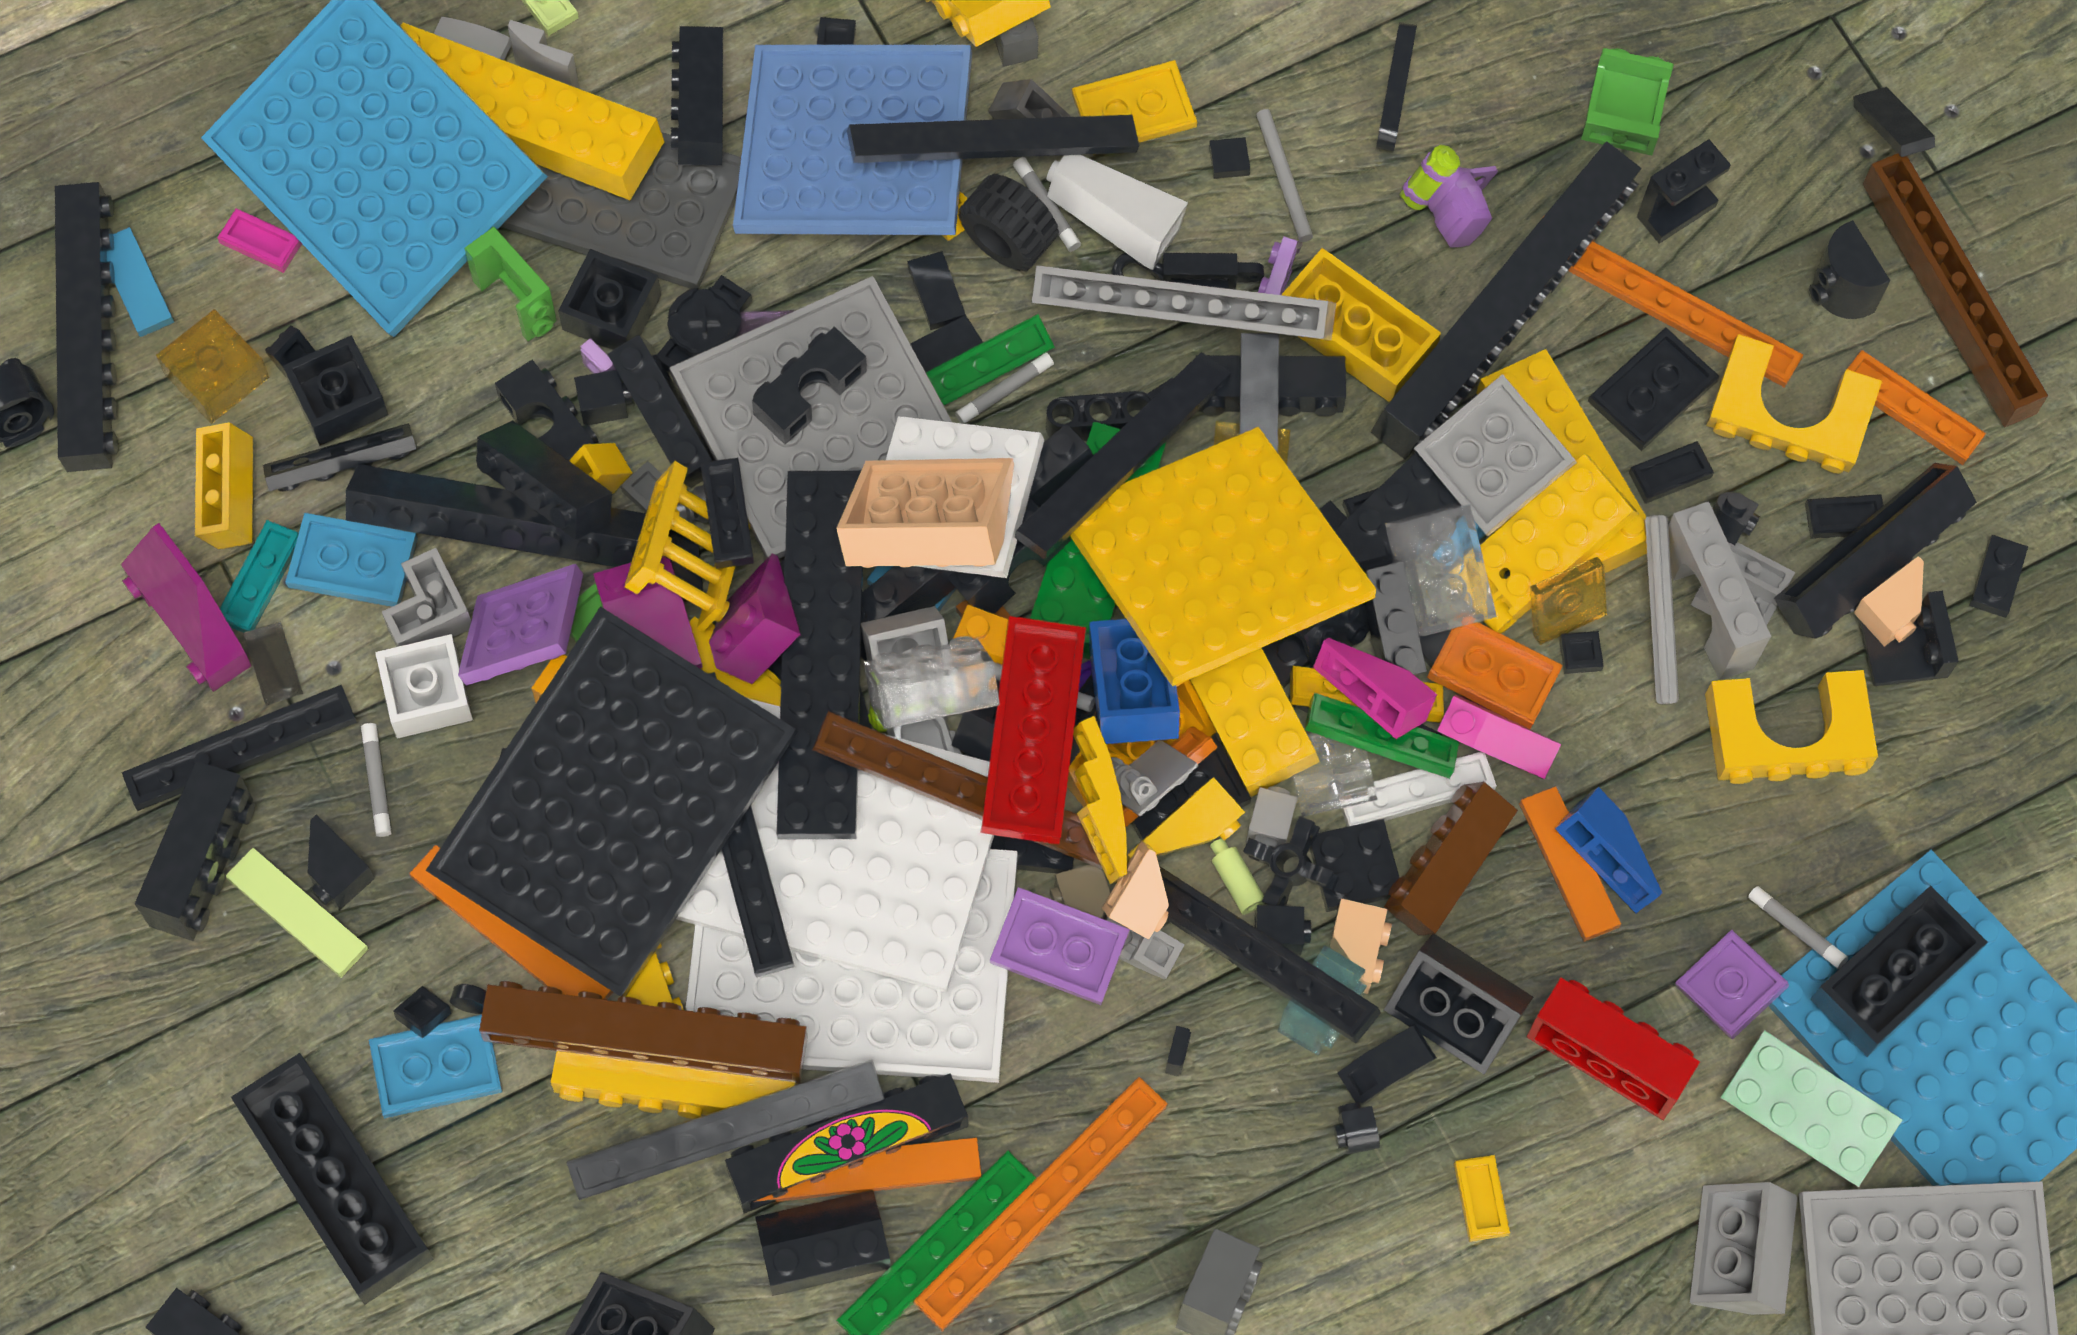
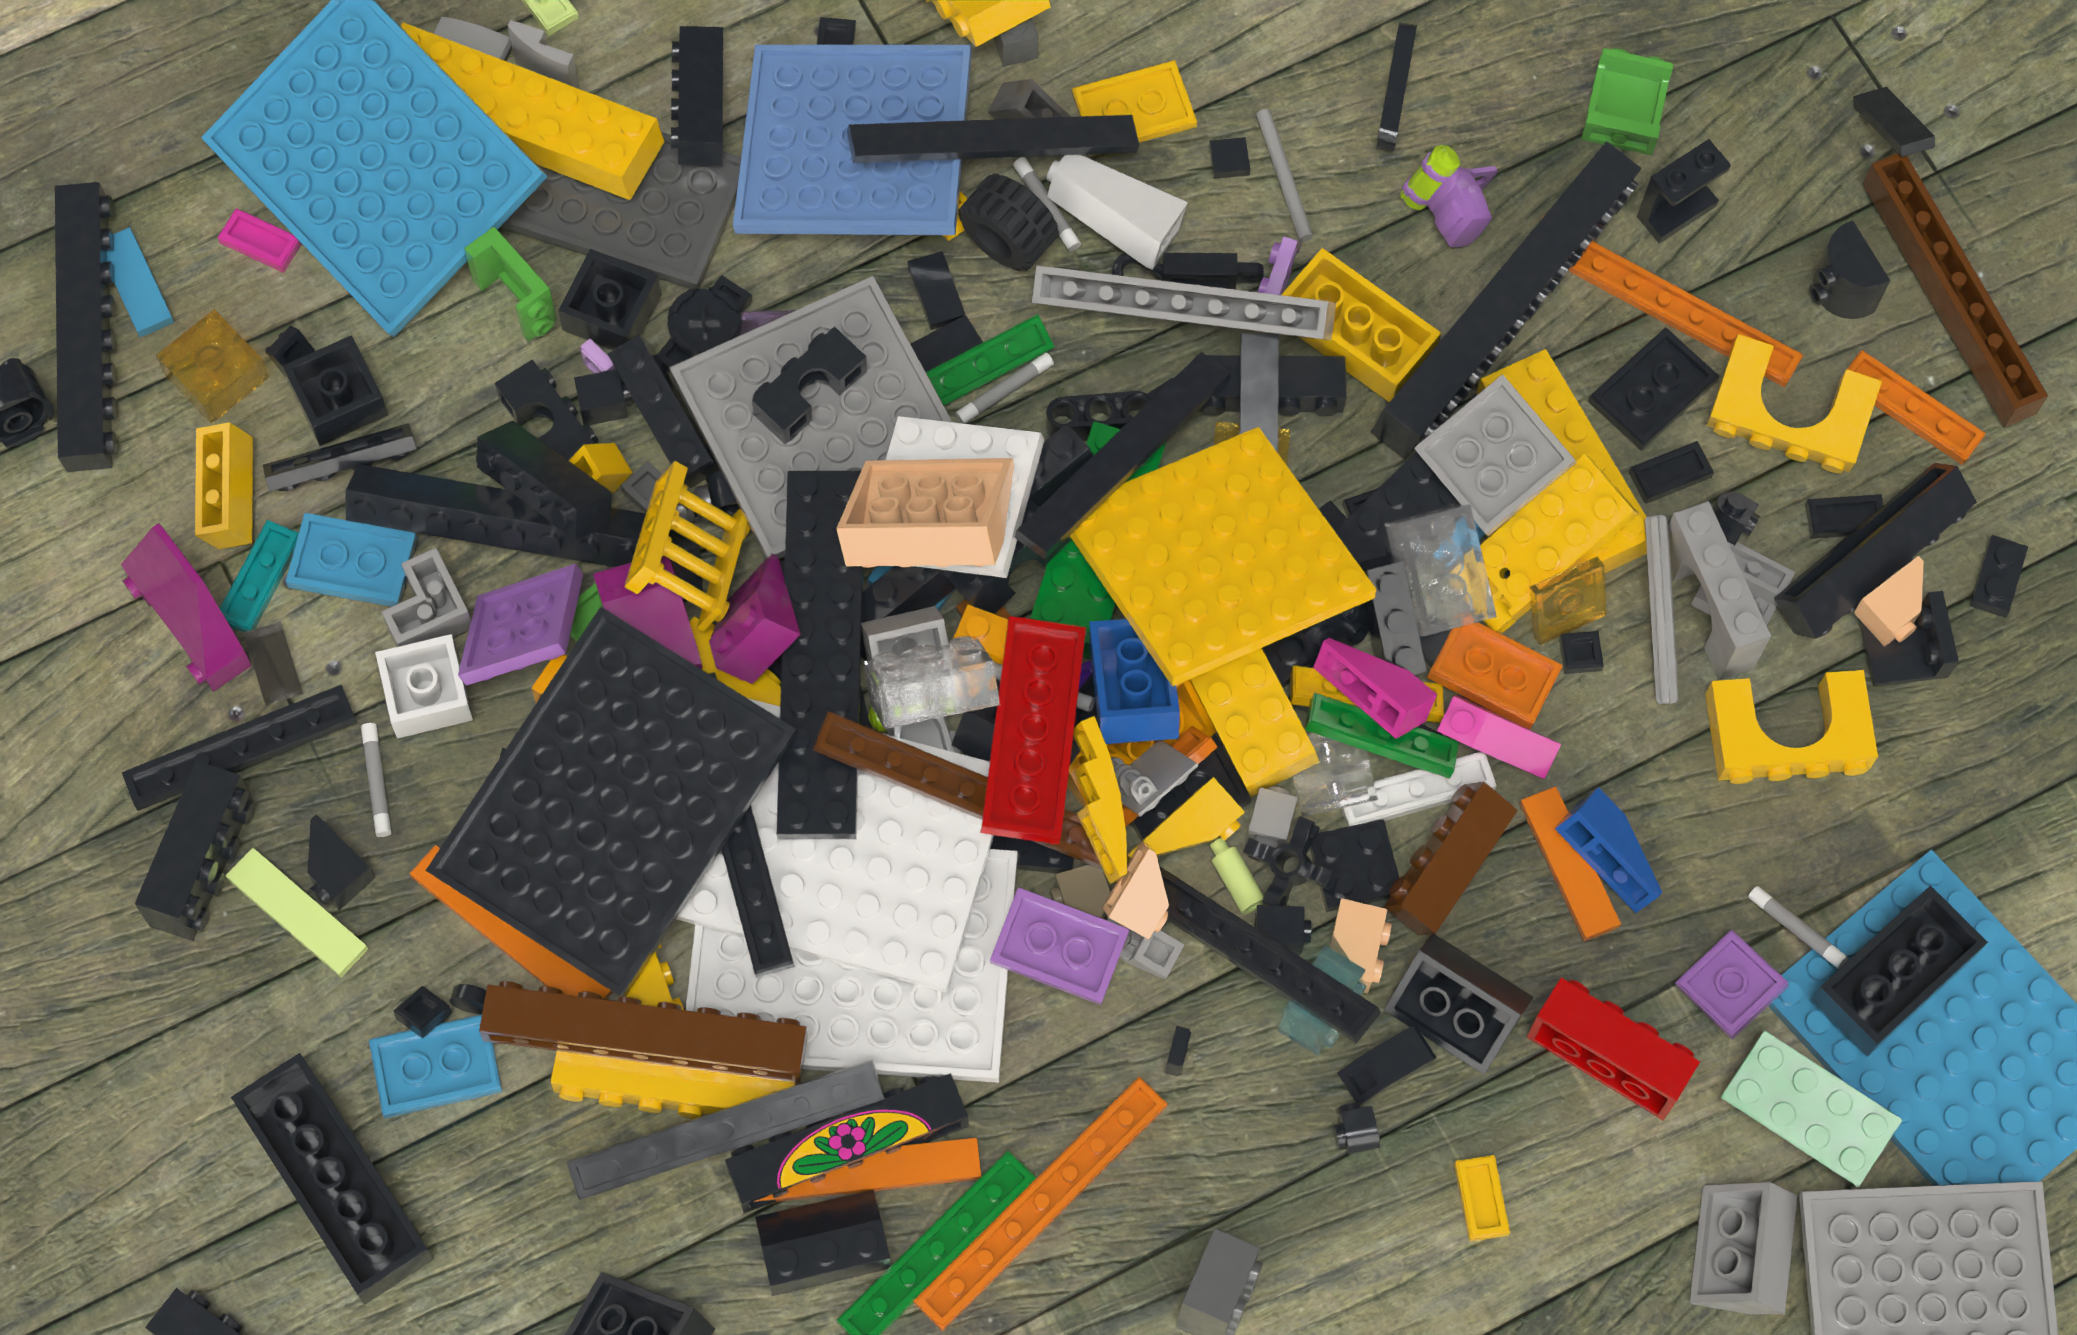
(727, 513): black tile -> none

